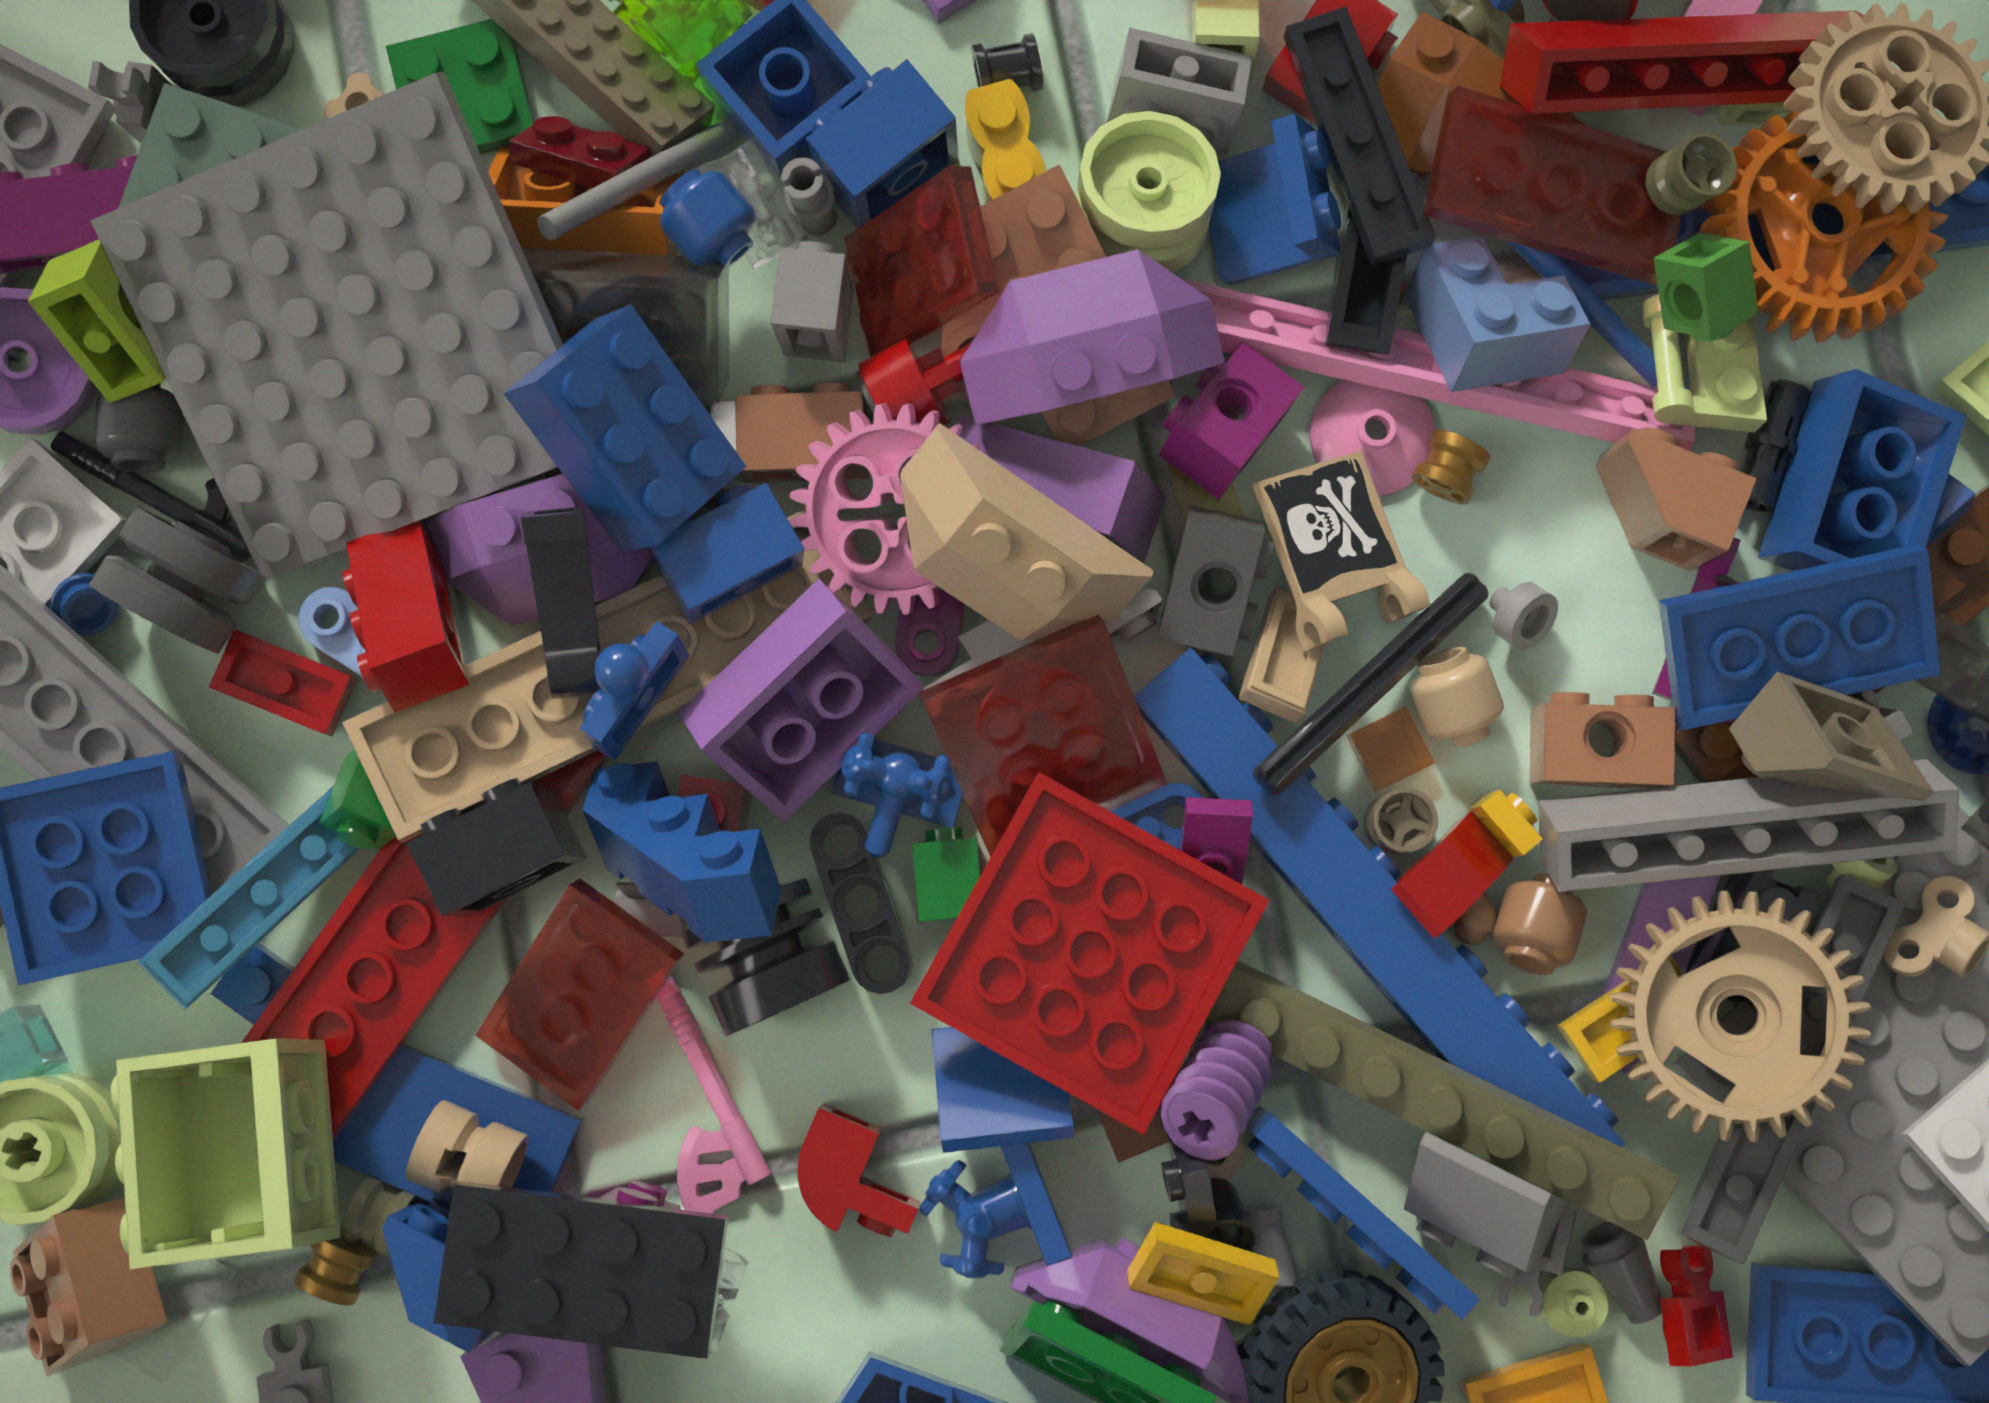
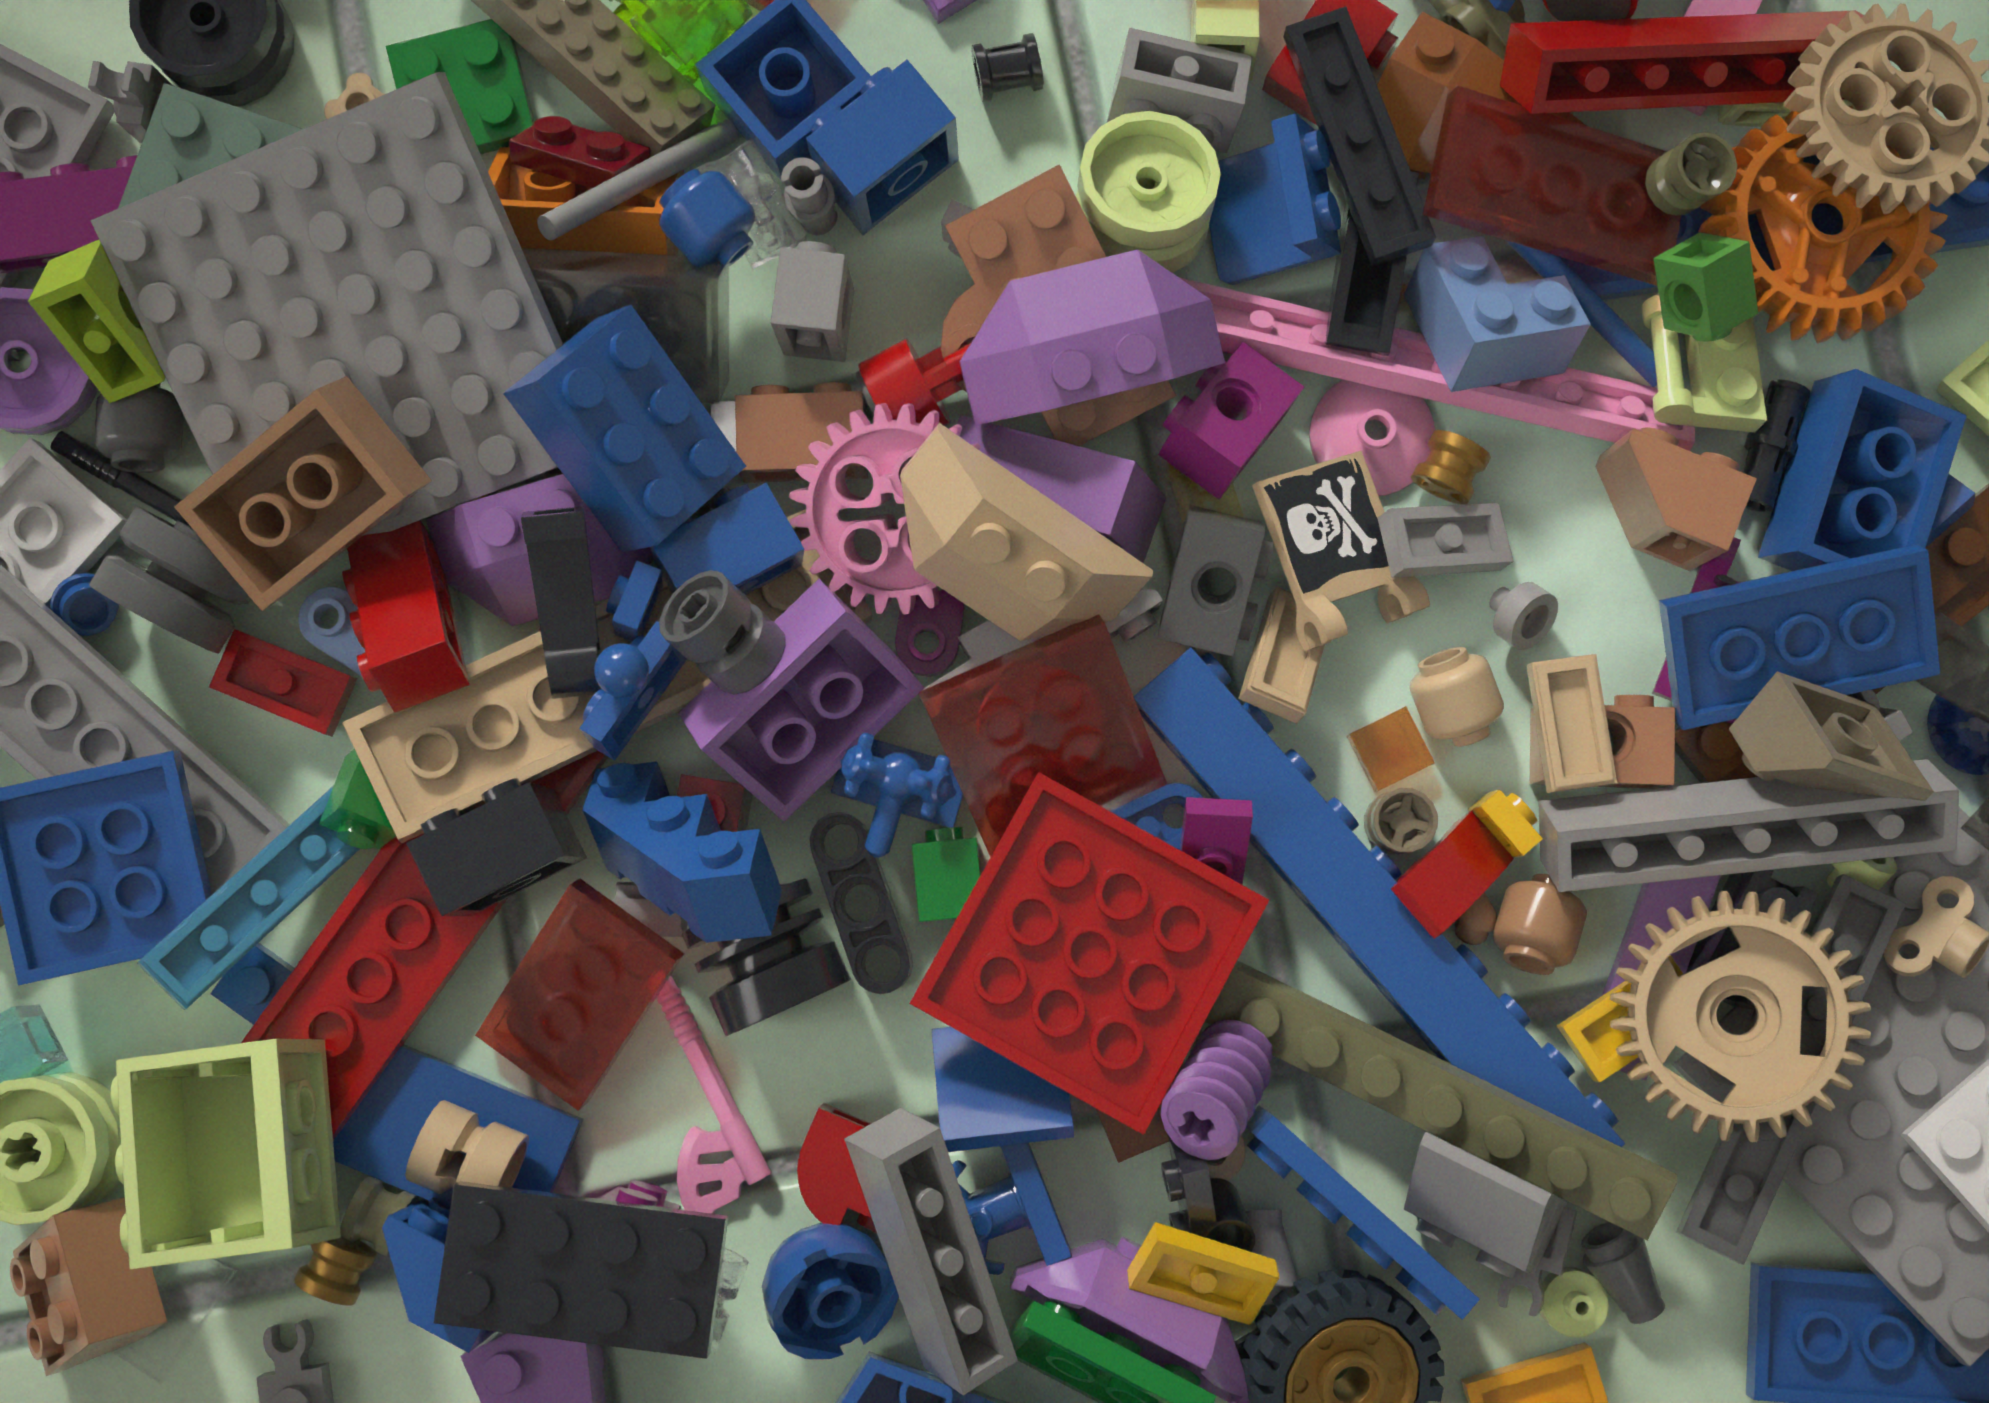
(303, 492): none -> medium nougat brick
(634, 600): none -> blue plate
(722, 632): none -> dark grey wheel
(827, 1290): none -> blue cylinder
(921, 261): clear red plate -> none
(931, 1249): none -> light grey brick
(1001, 137): yellow brick -> none
(1370, 684): black axle -> none
(1445, 539): none -> light grey plate
(1571, 723): none -> tan tile
(1694, 1315): red plate -> none

